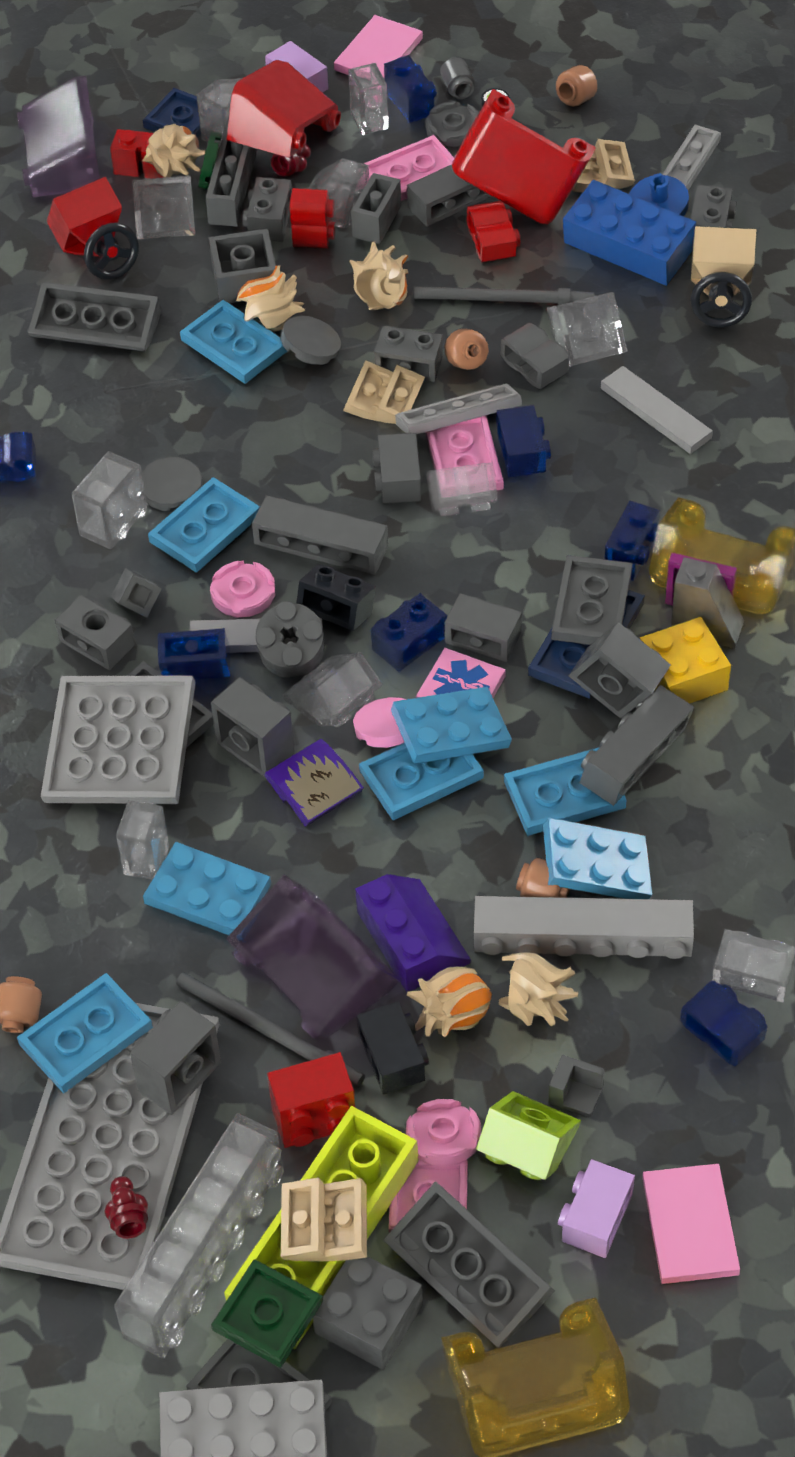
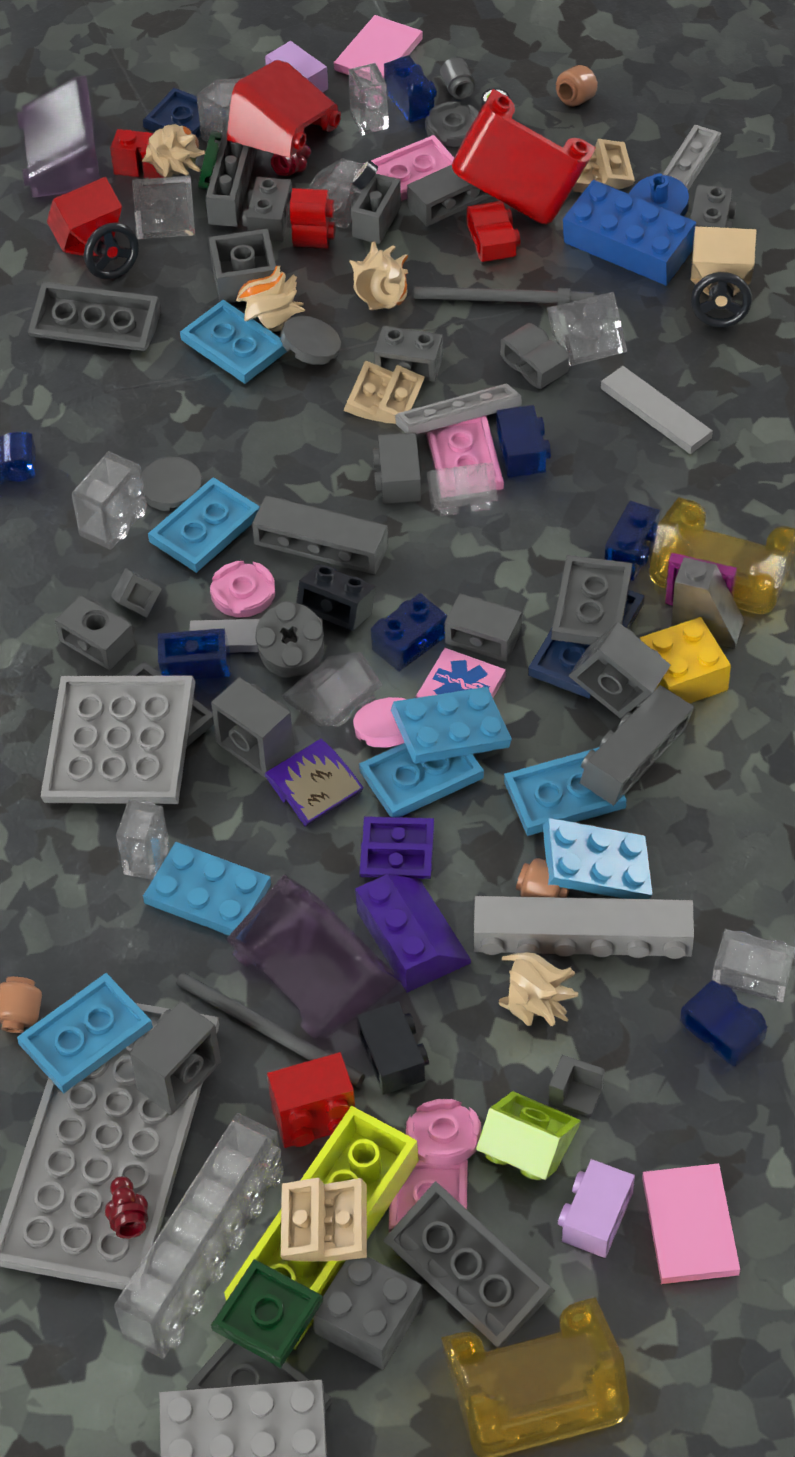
(365, 175): none -> black tile
(397, 847): none -> dark purple slope
(451, 1000): tan hair -> none
(457, 347): nougat head -> none

